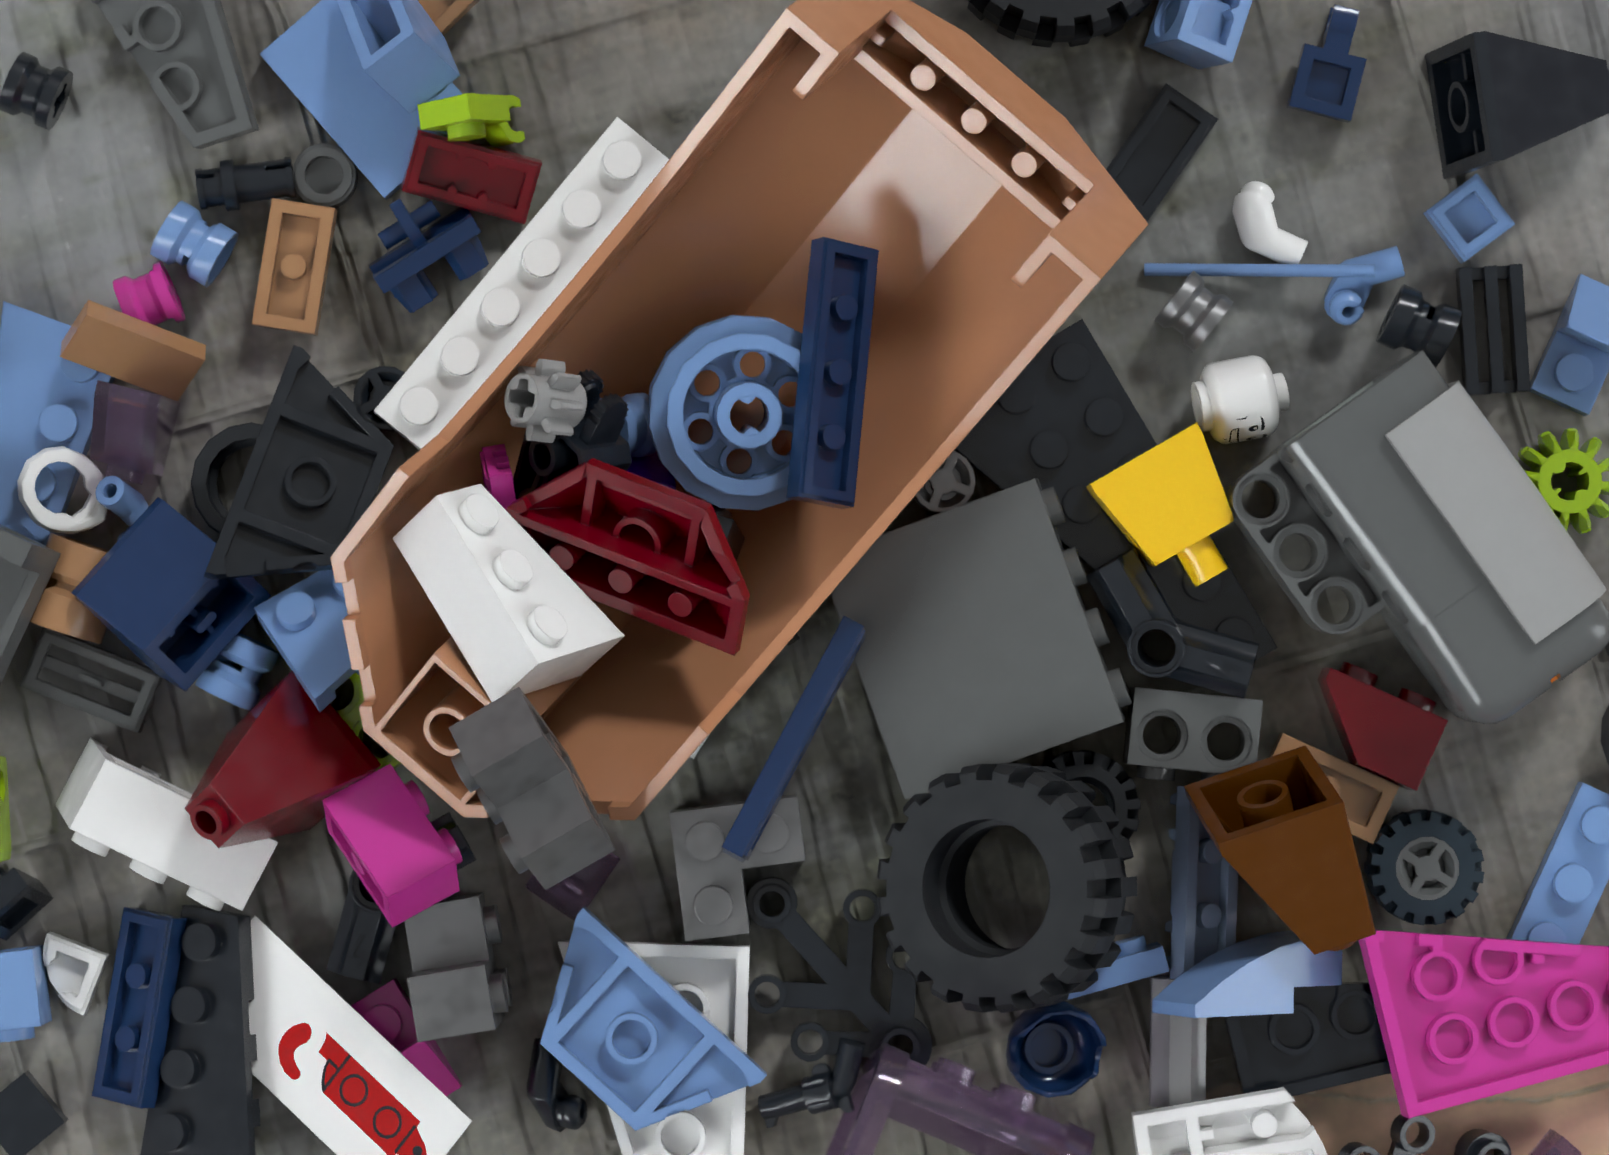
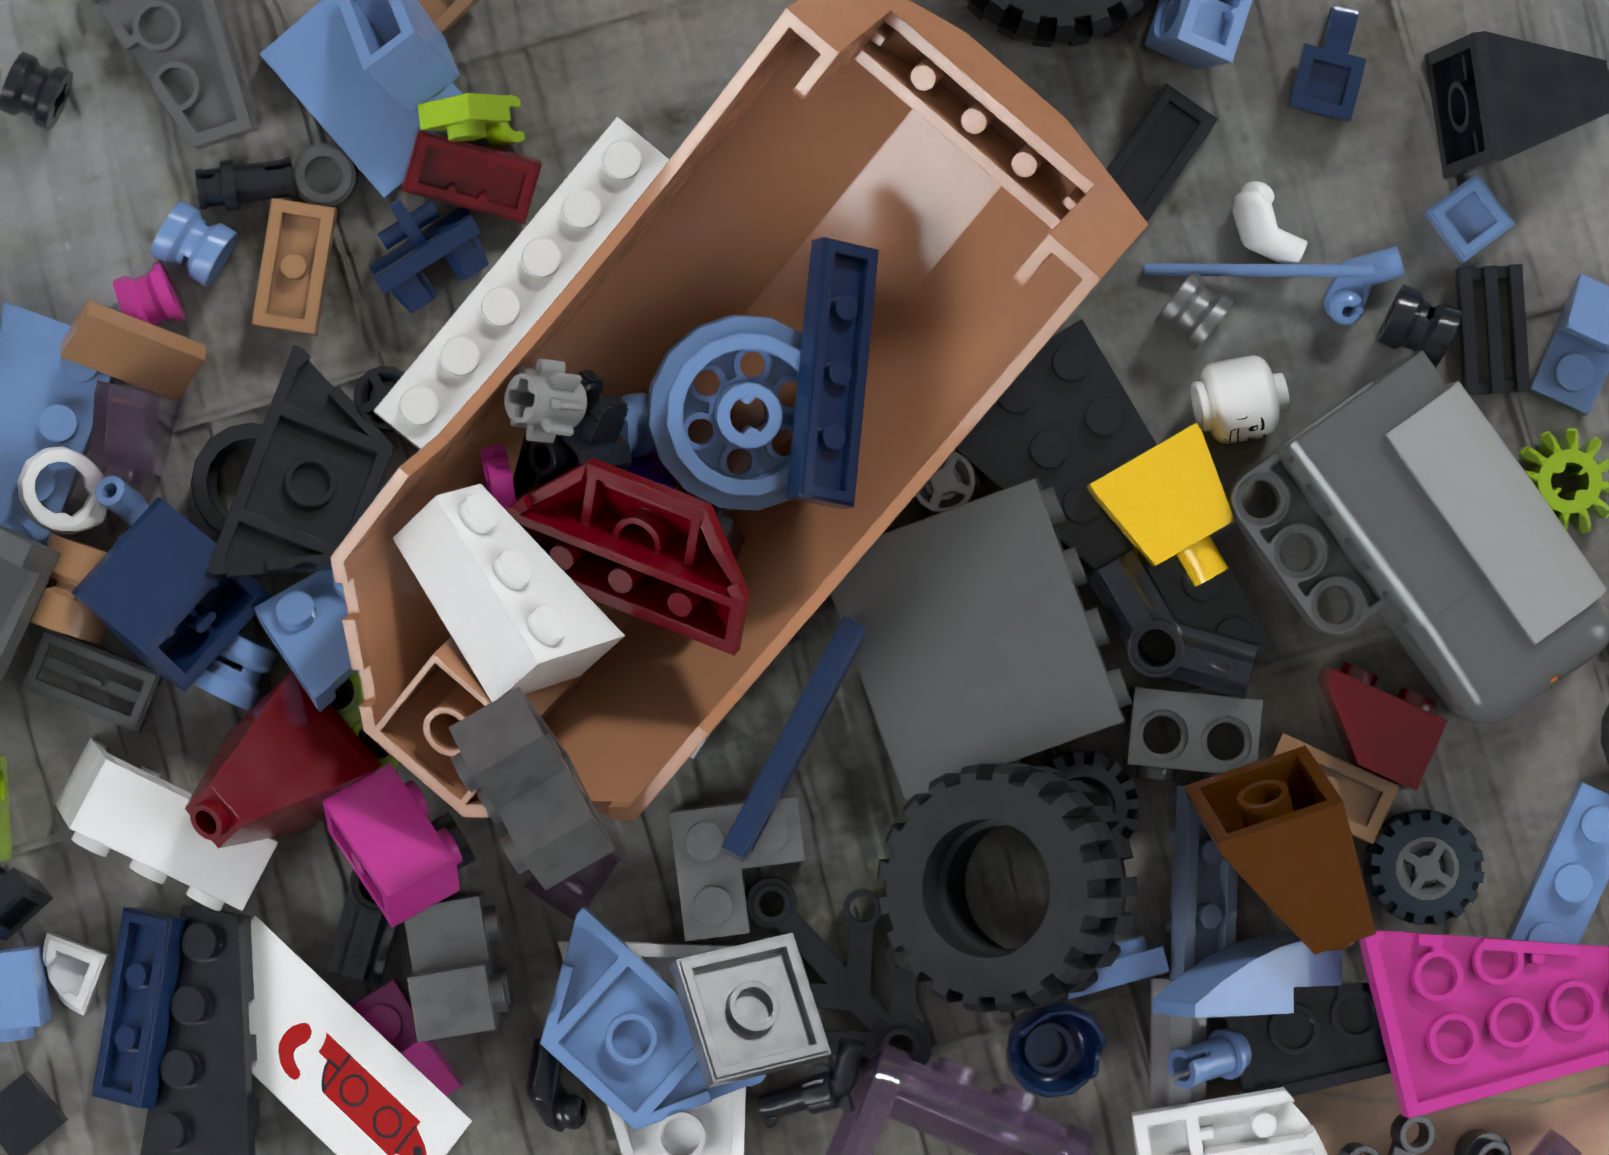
(749, 1010): none -> flat silver plate
(1222, 1055): none -> medium blue pin

